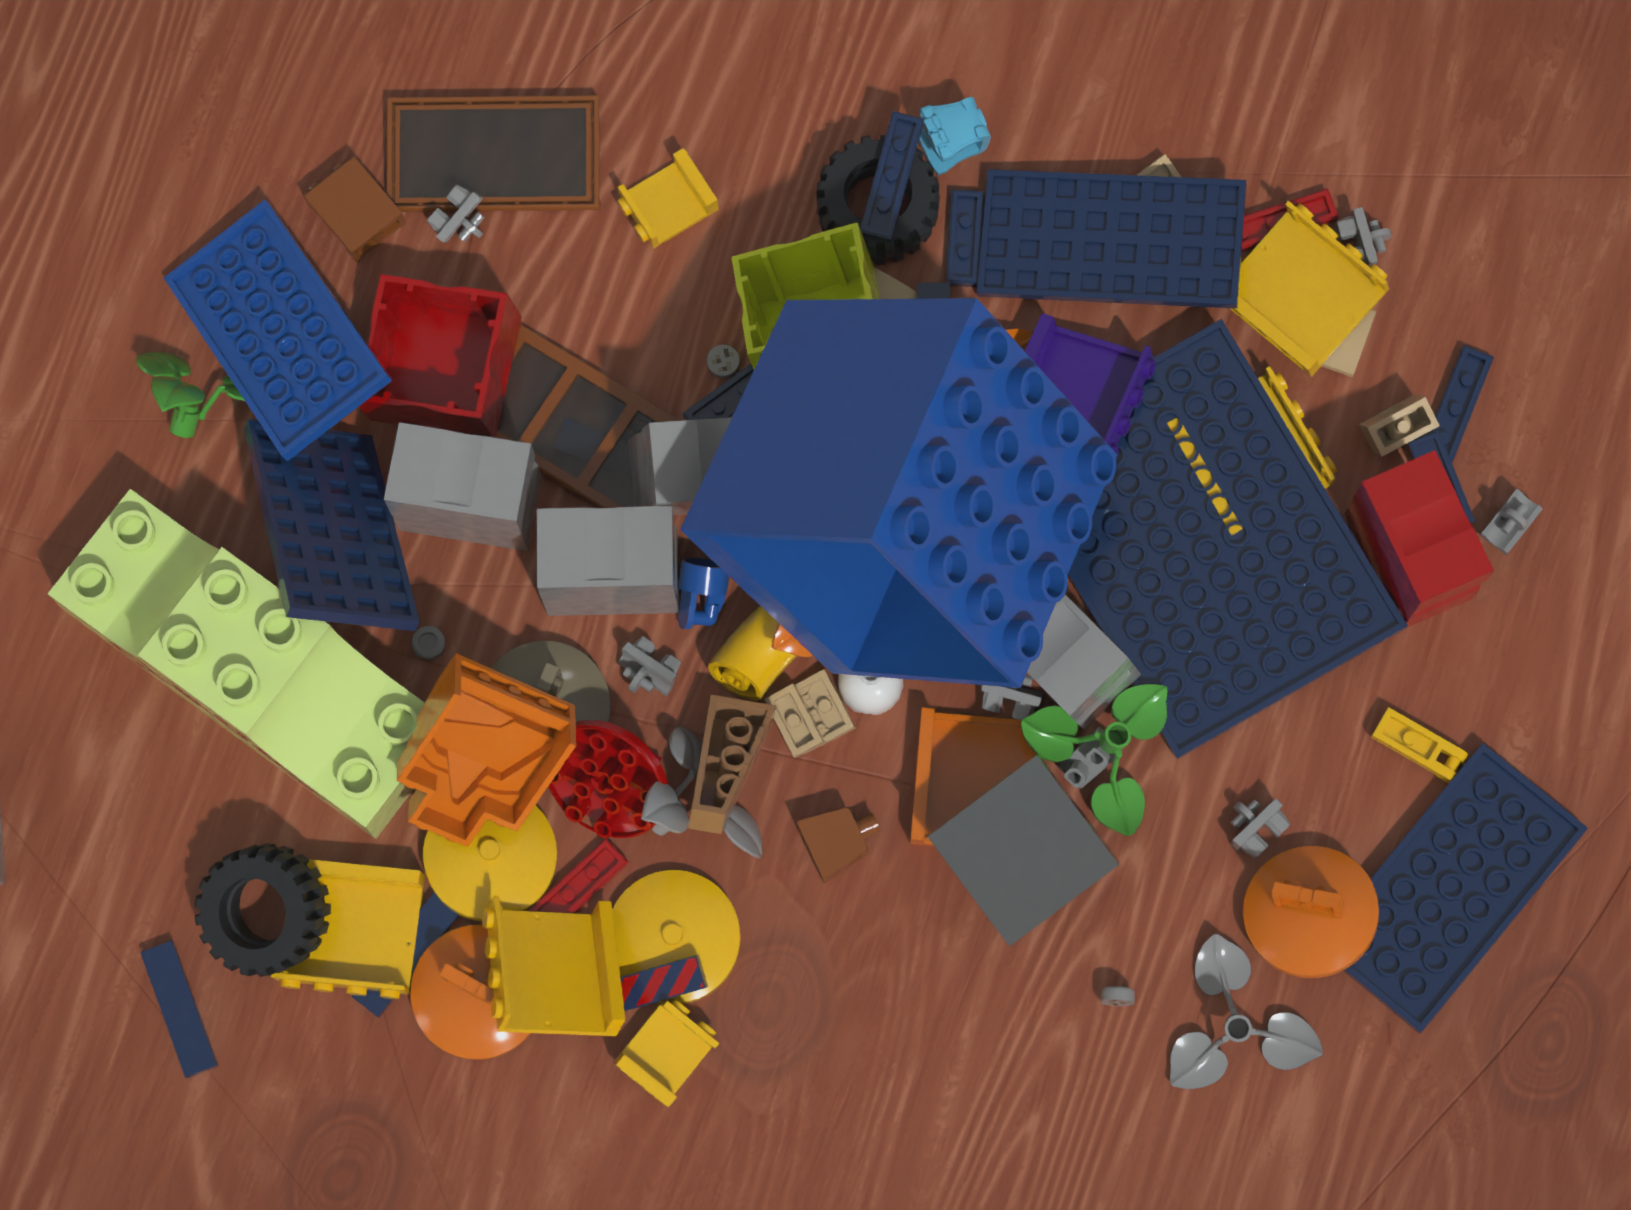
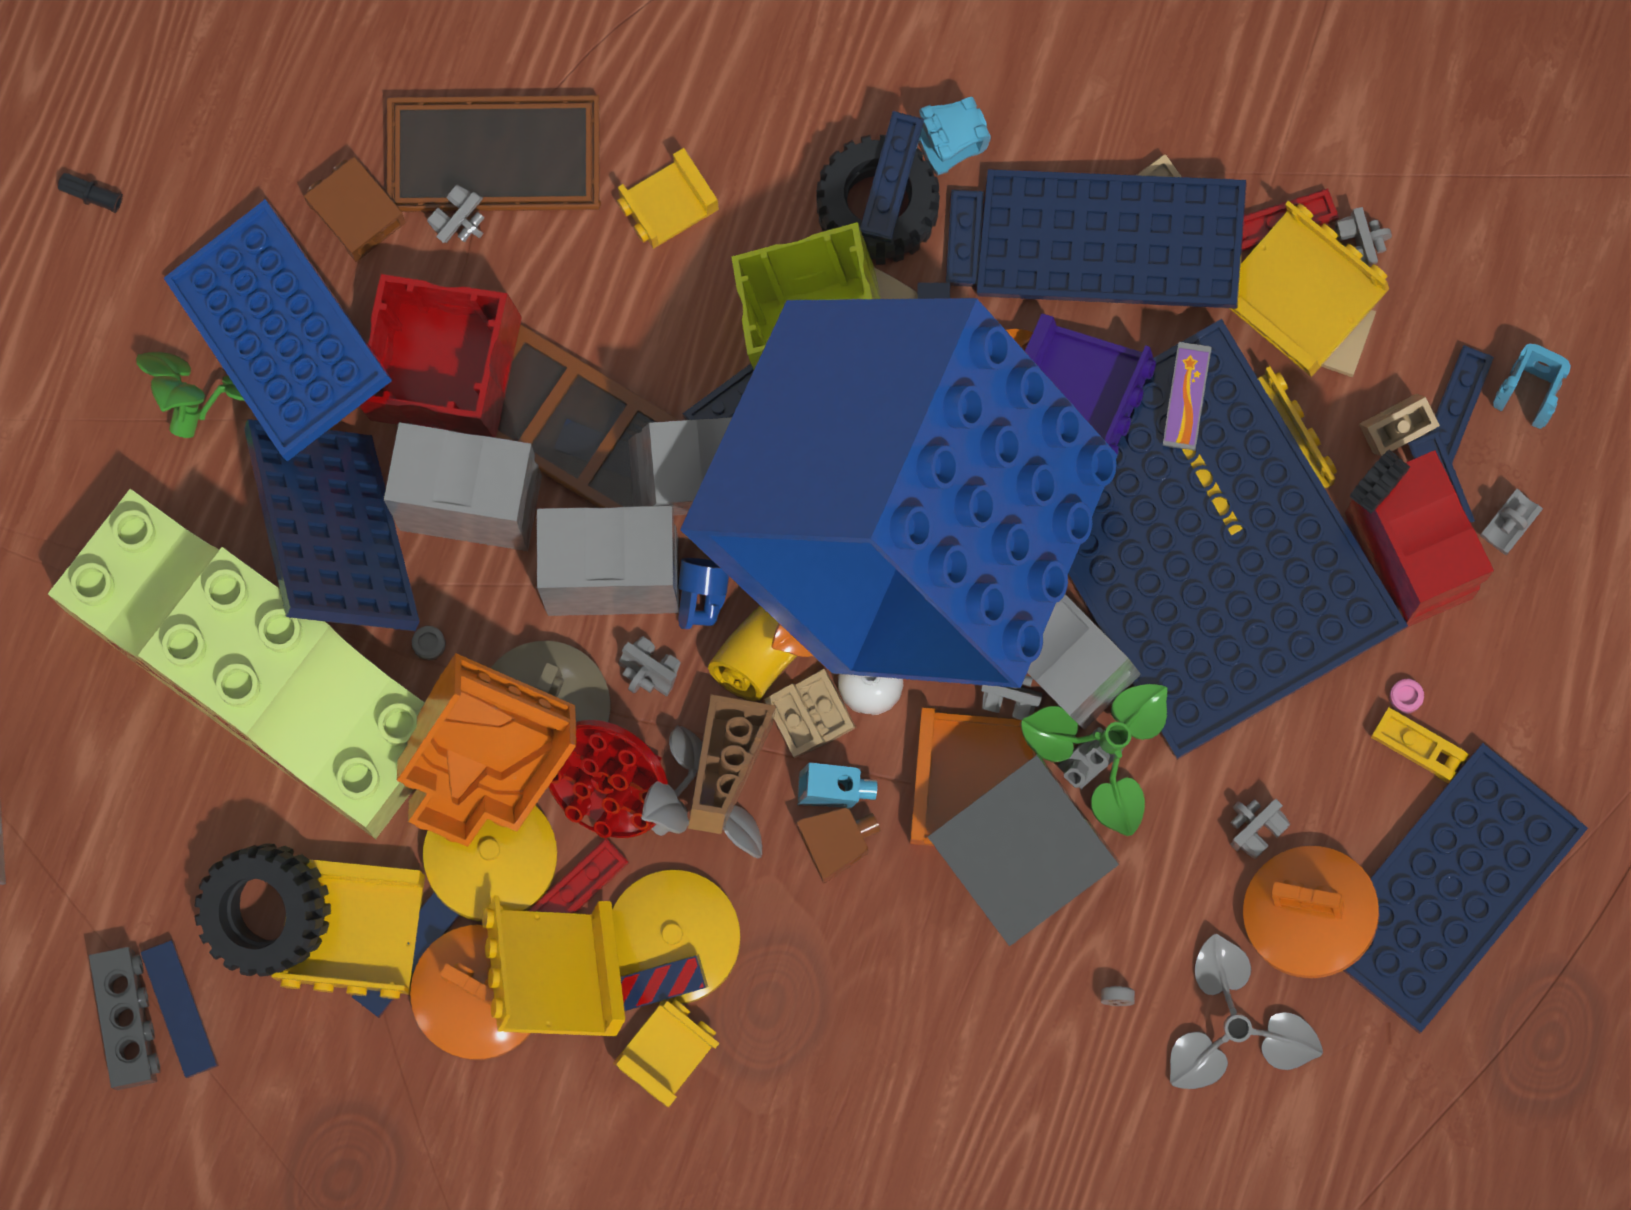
(90, 192): none -> black axle
(105, 970): none -> dark grey brick
(723, 361): light grey tile -> none
(820, 786): none -> medium azure torso
(1187, 396): none -> slope
(1379, 481): none -> black tyre
(1406, 696): none -> bright pink tile
(1557, 369): none -> medium azure piece

